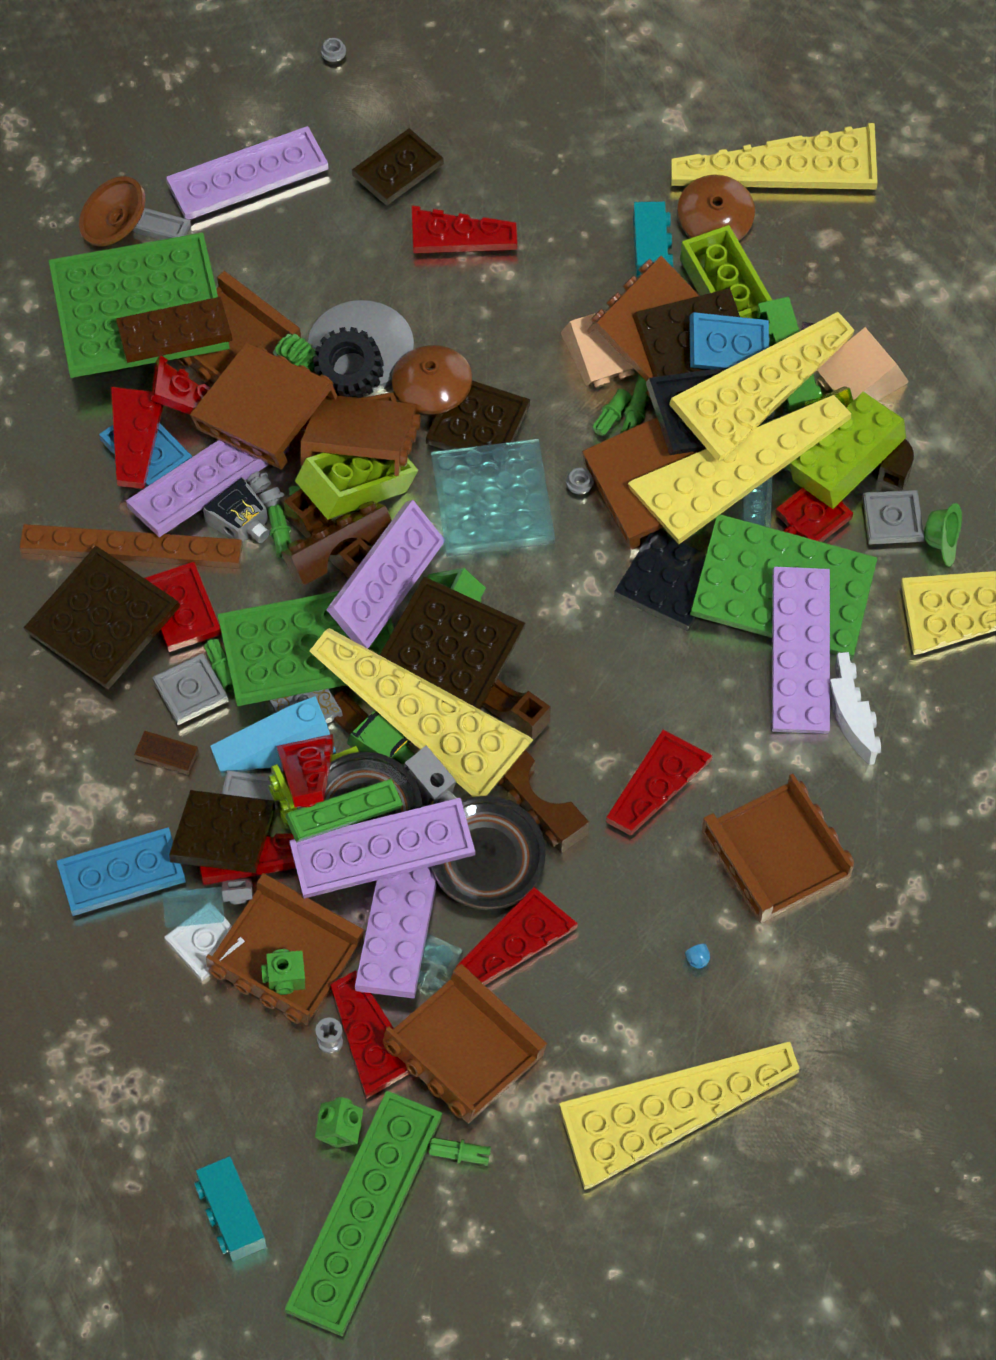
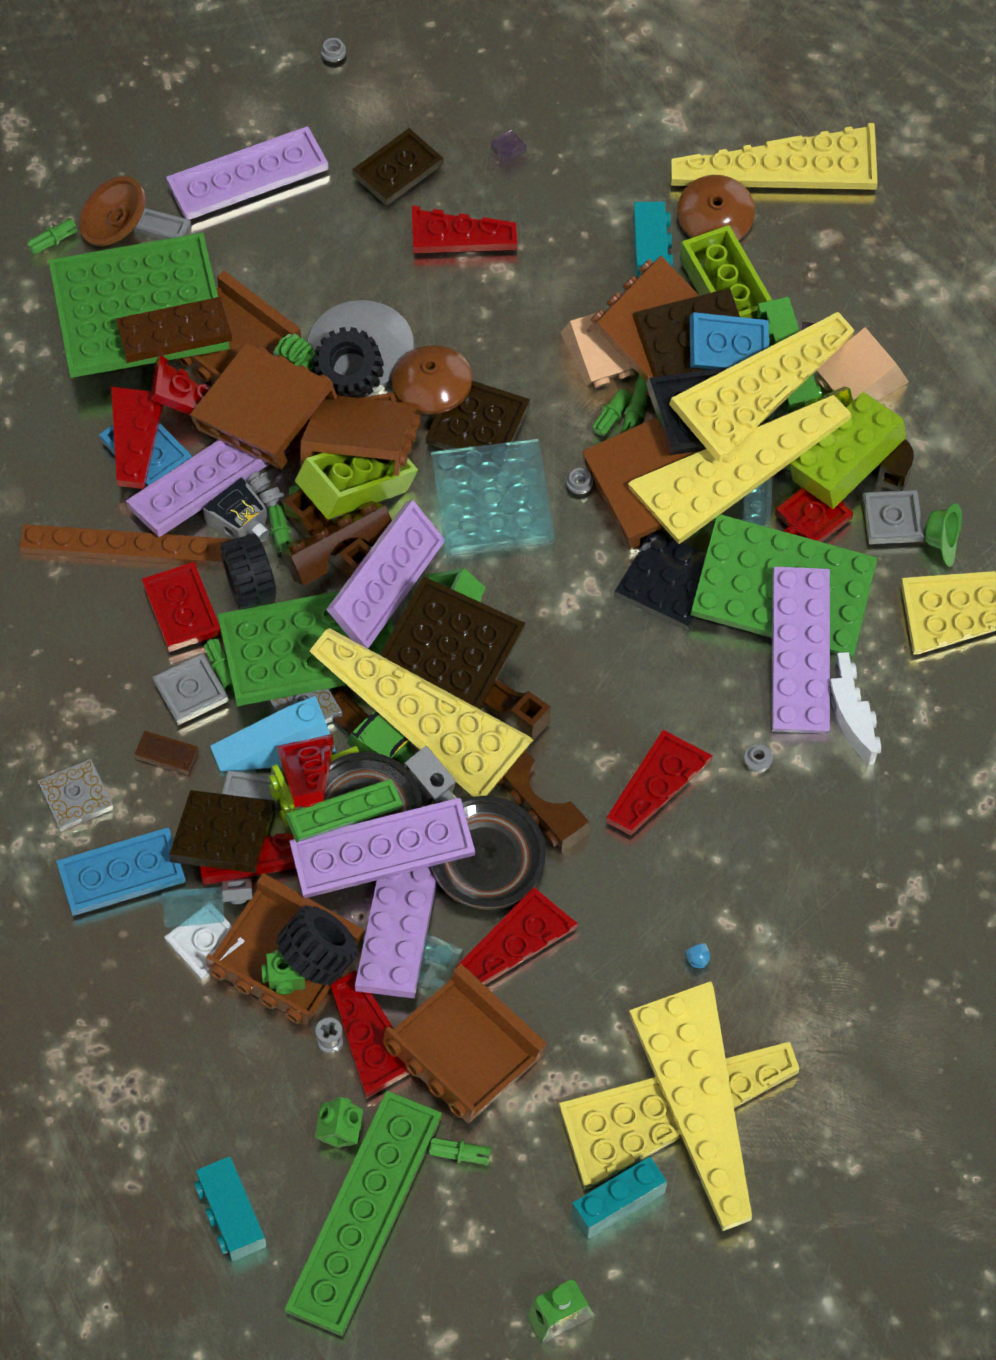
(52, 236): none -> bright green axle
(75, 795): none -> light grey plate
(102, 617): dark brown plate -> none
(248, 571): none -> black tyre
(317, 945): none -> black tyre
(508, 146): none -> clear purple plate
(560, 1309): none -> bright green torso
(619, 1197): none -> teal brick
(690, 1065): none -> light yellow wing
(755, 764): none -> light grey plate
(779, 849): dark orange panel -> none

